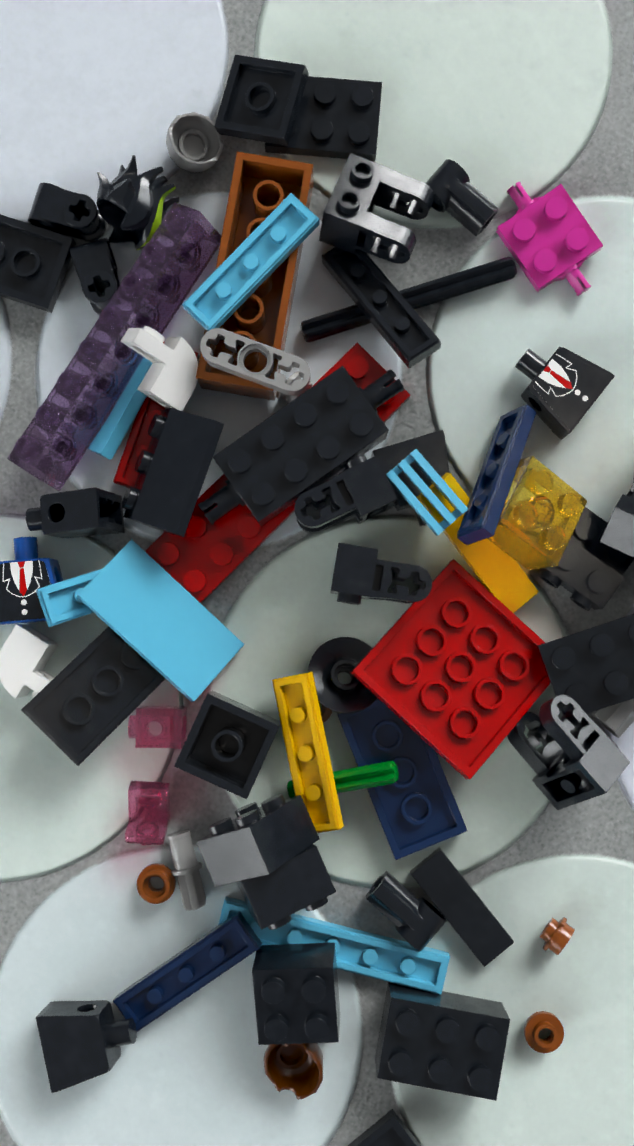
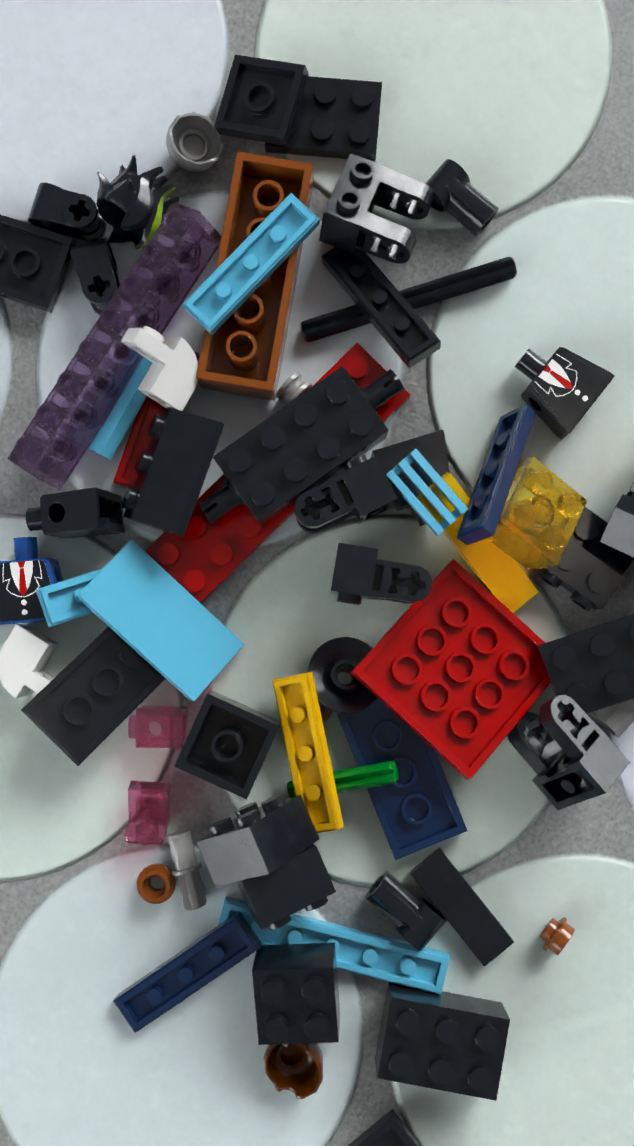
(81, 1040): black torso -> none
(224, 361): light grey beam -> none
(540, 1021): dark orange plate -> none
(549, 238): dark pink plate -> none

